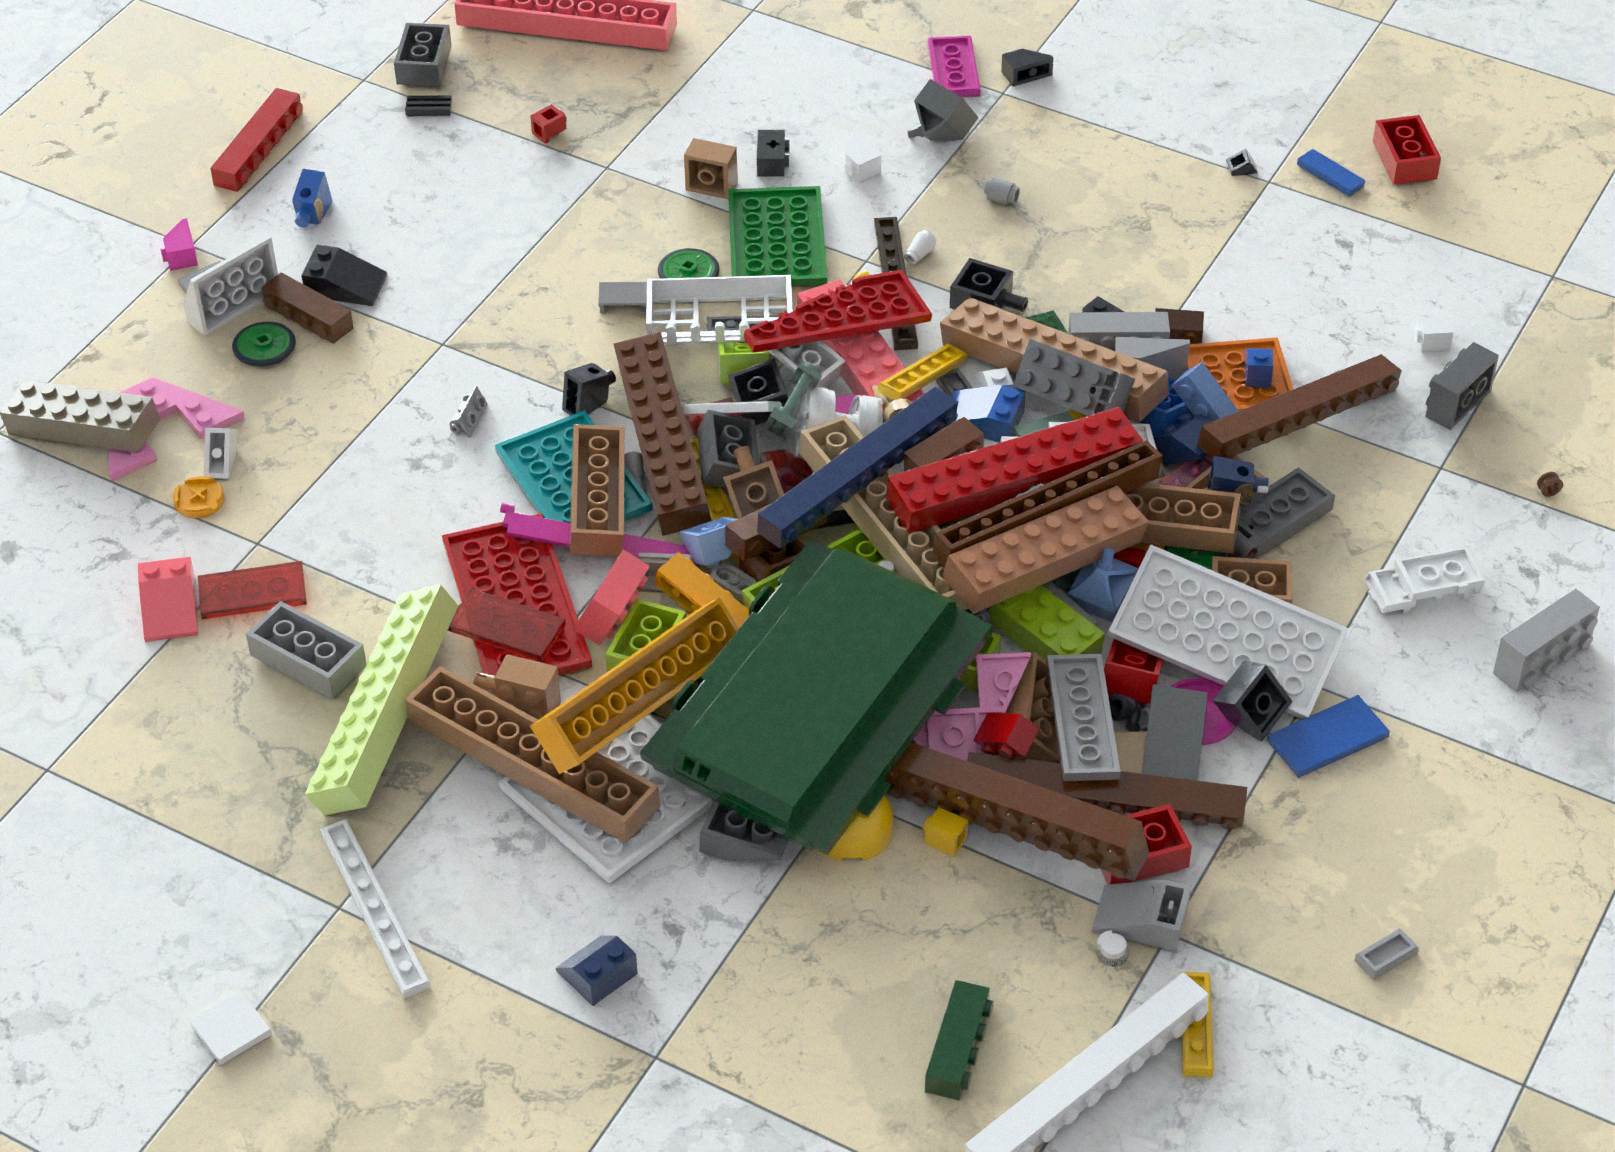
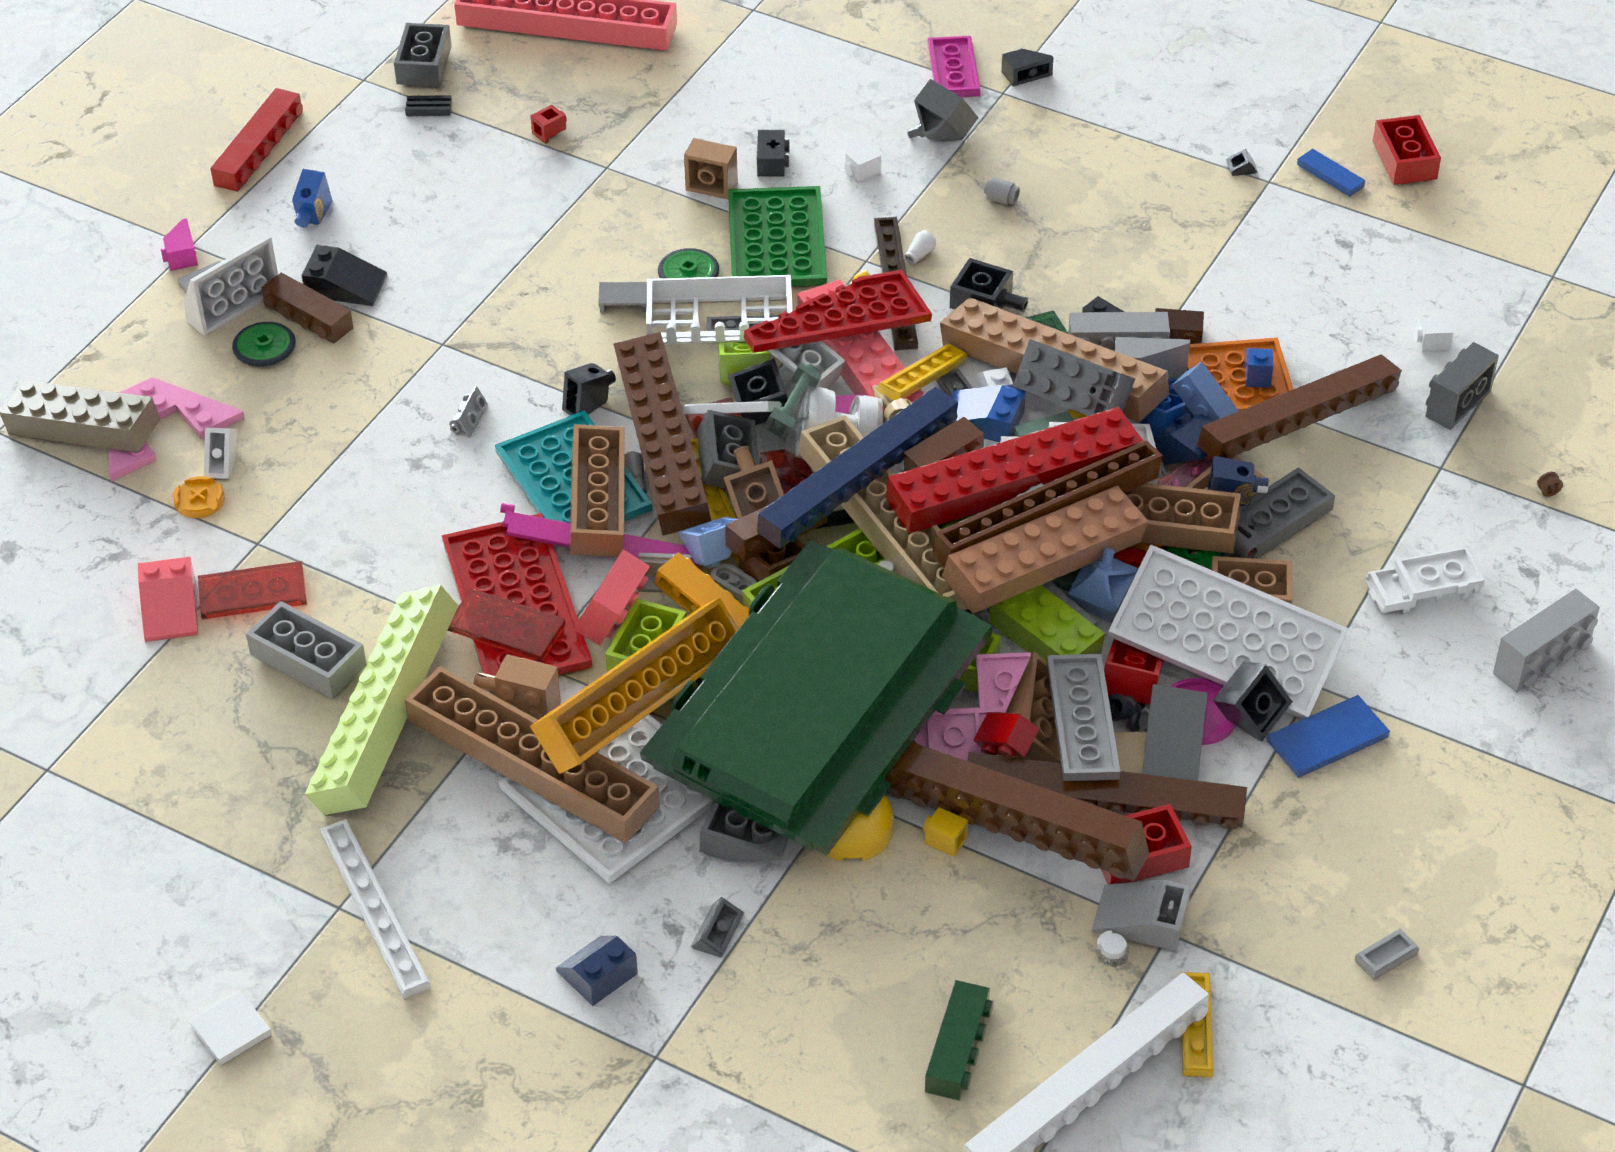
(717, 928): none -> dark grey slope

